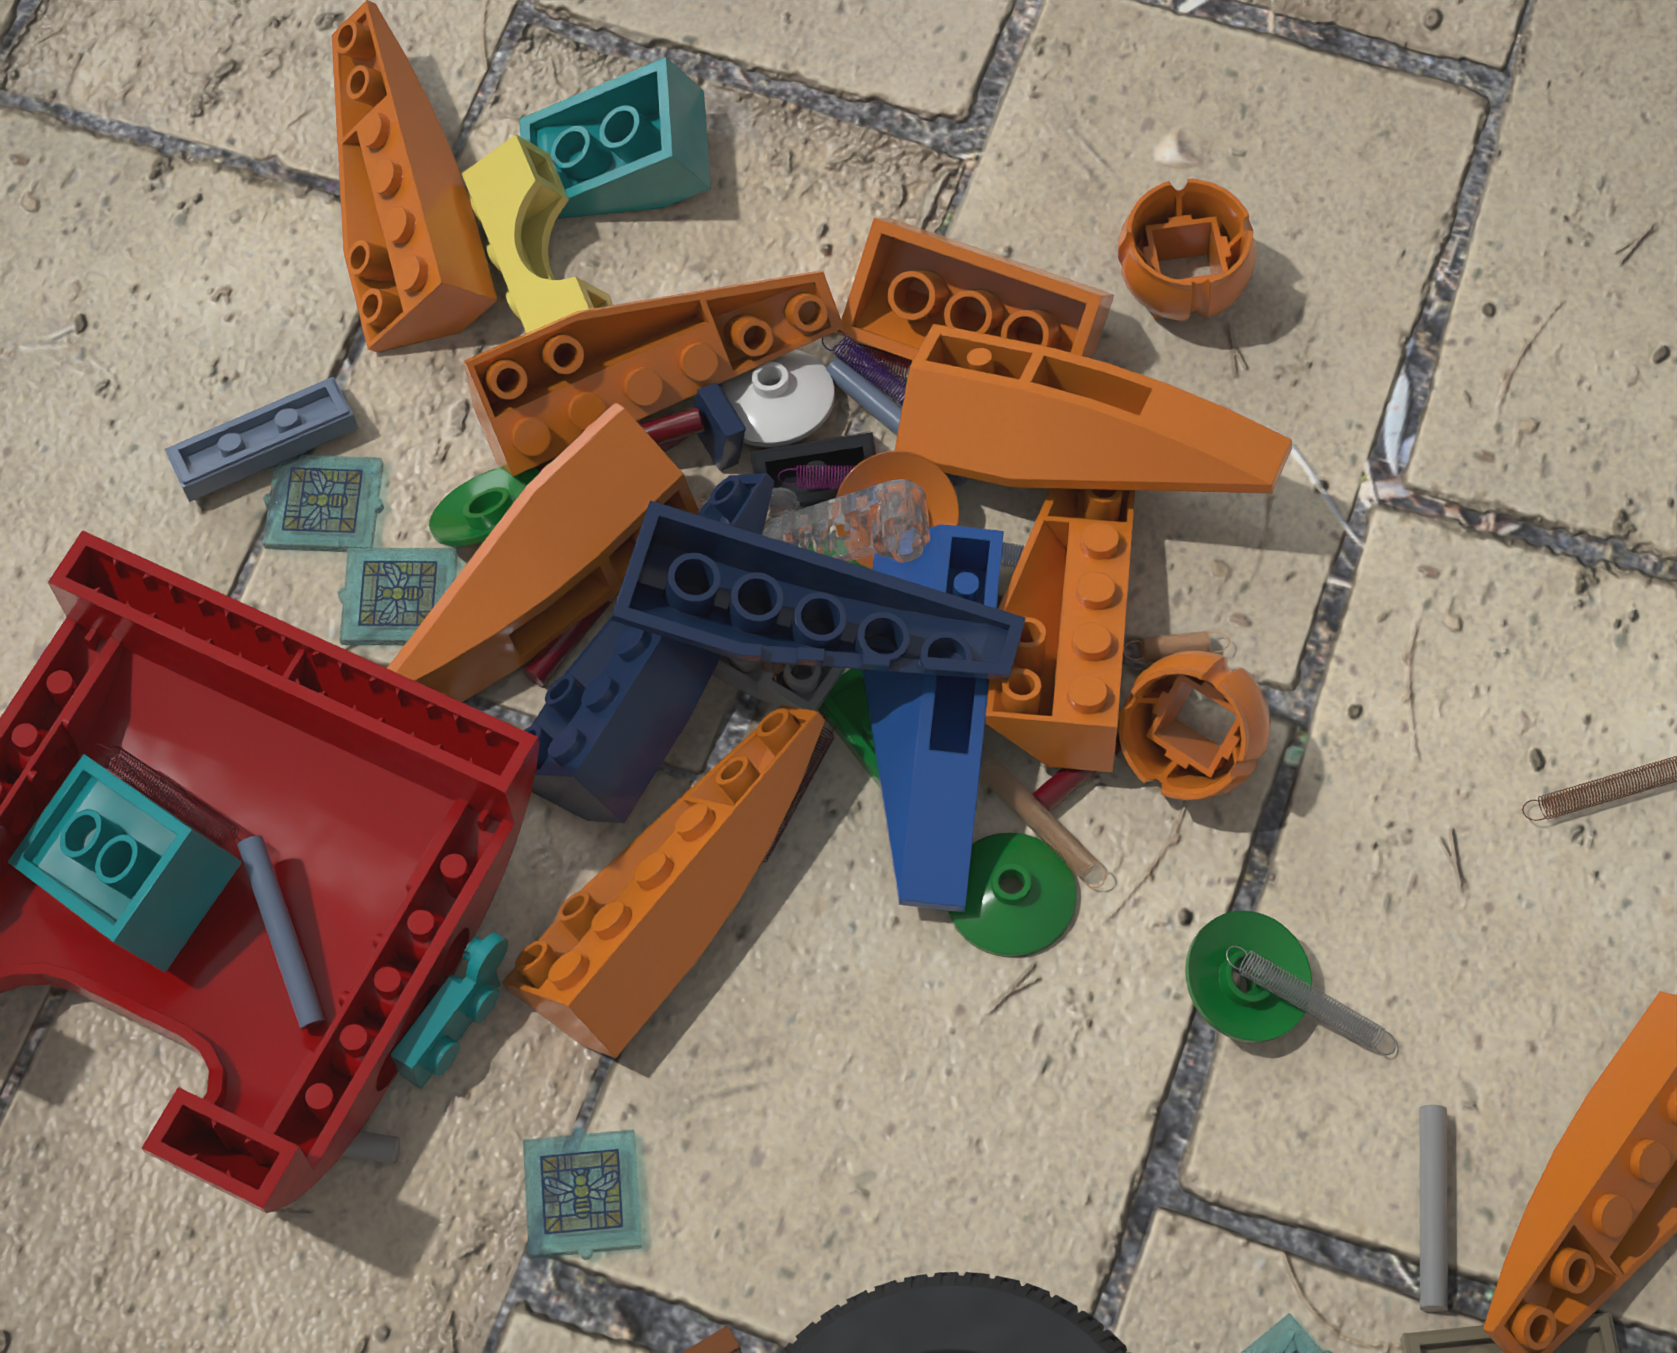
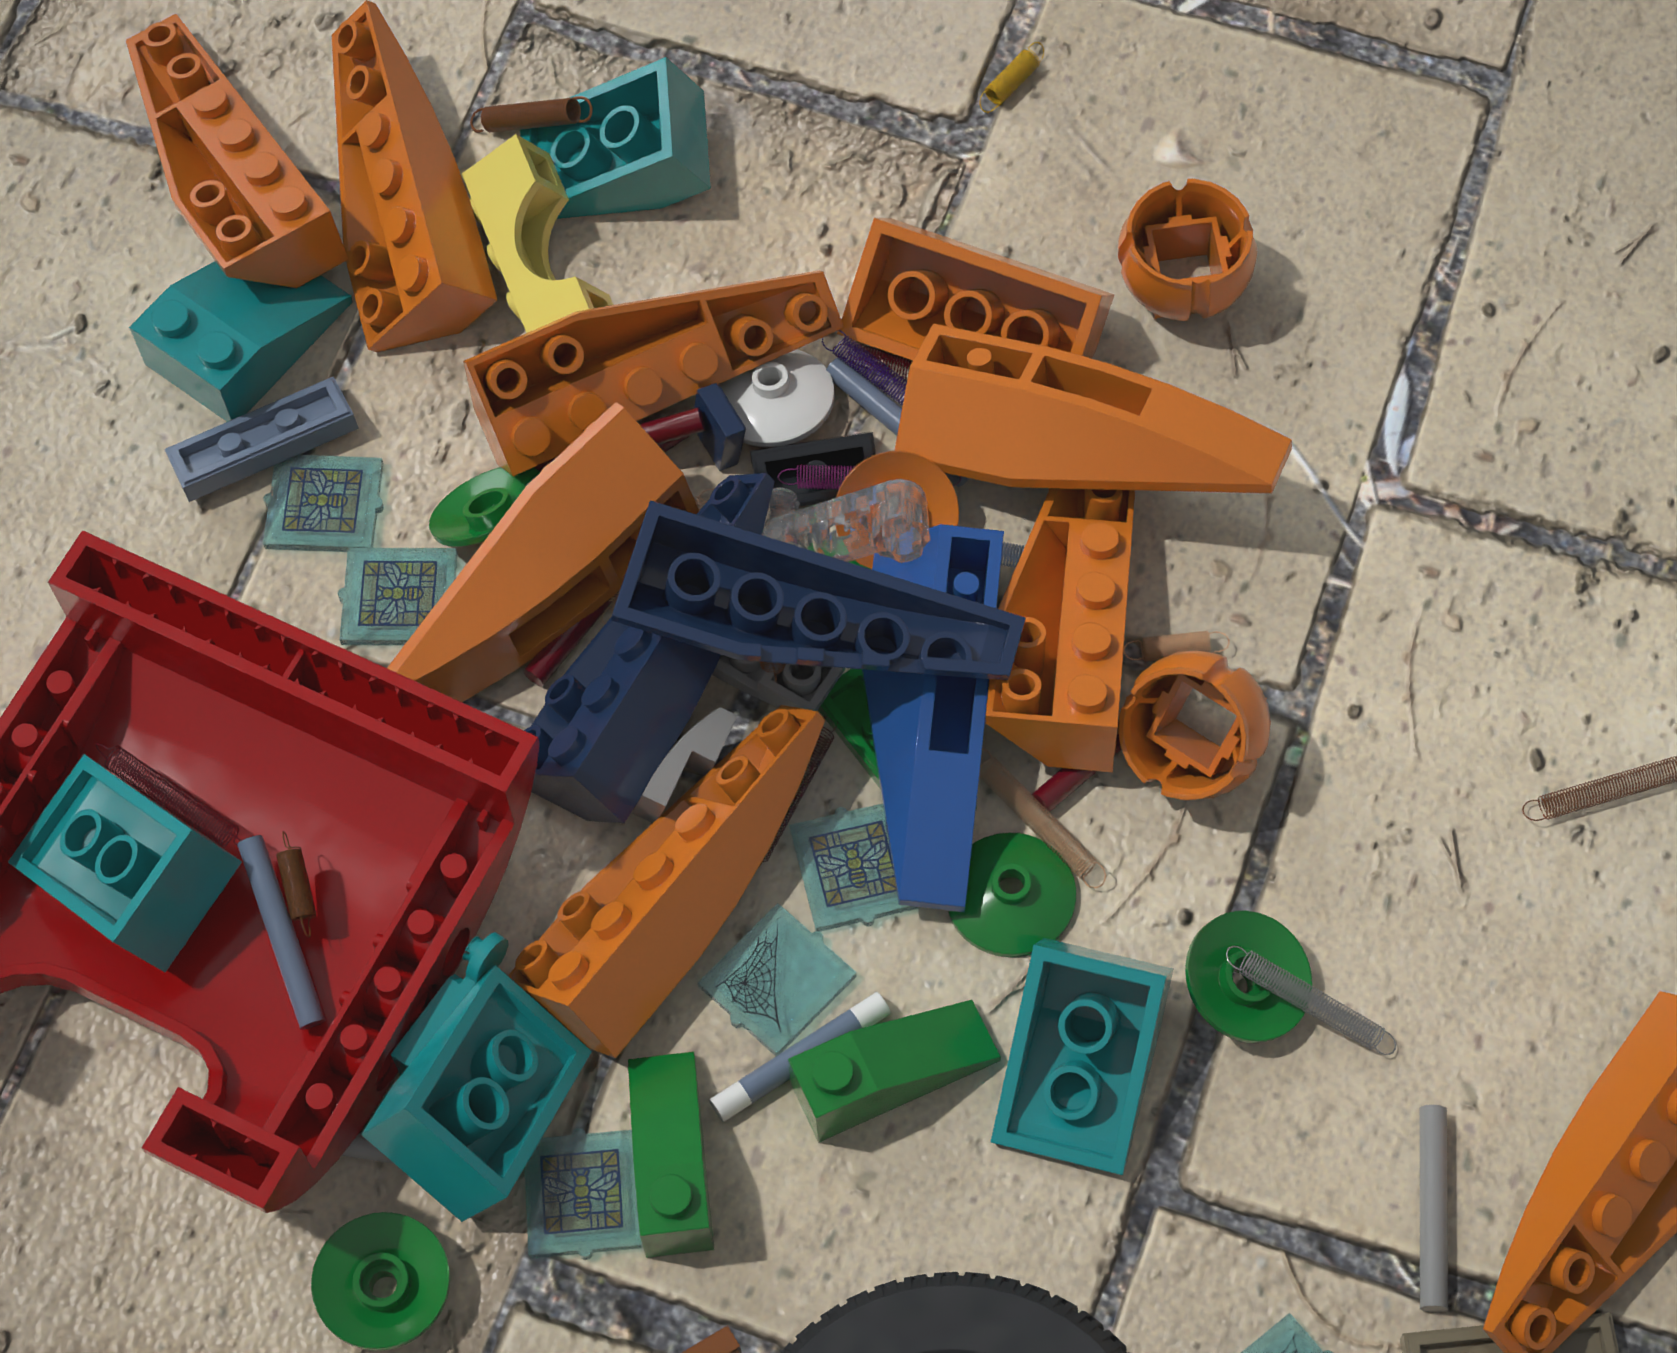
(227, 168): none -> orange wedge
(233, 336): none -> teal slope
(296, 884): none -> dark orange piece
(360, 1256): none -> green dish
(478, 1096): none -> teal slope
(531, 115): none -> dark orange piece
(669, 1155): none -> green slope
(696, 751): none -> light grey slope
(776, 1071): none -> bar
(777, 979): none -> clear light blue piece
(847, 867): none -> piece
(888, 1066): none -> green slope
(1012, 77): none -> yellow piece
(1081, 1055): none -> teal slope

